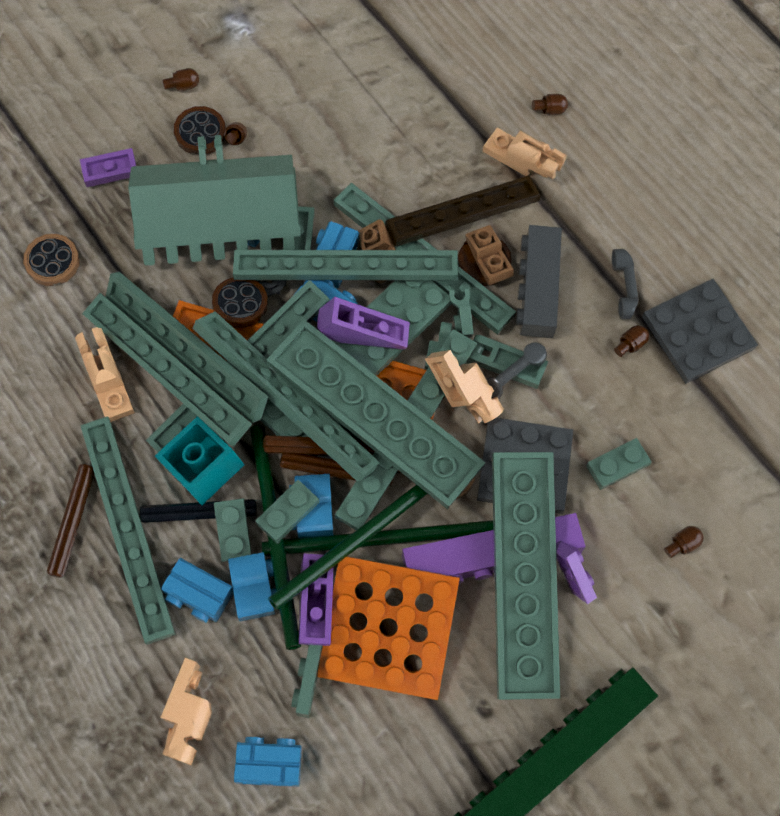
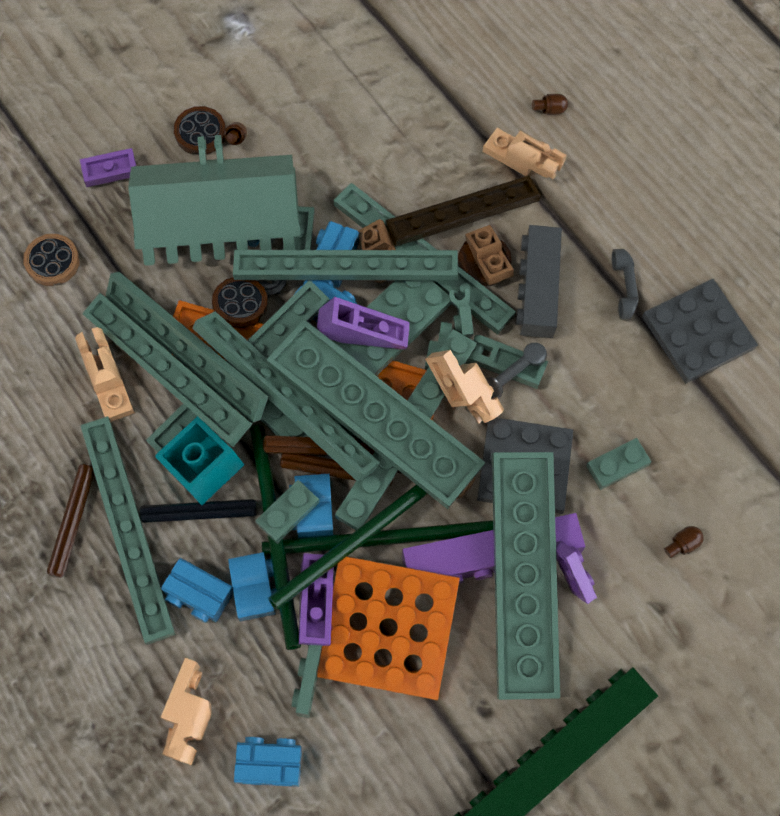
(182, 79): reddish brown cylinder -> none
(232, 528): sand green plate -> none
(632, 340): reddish brown cylinder -> none

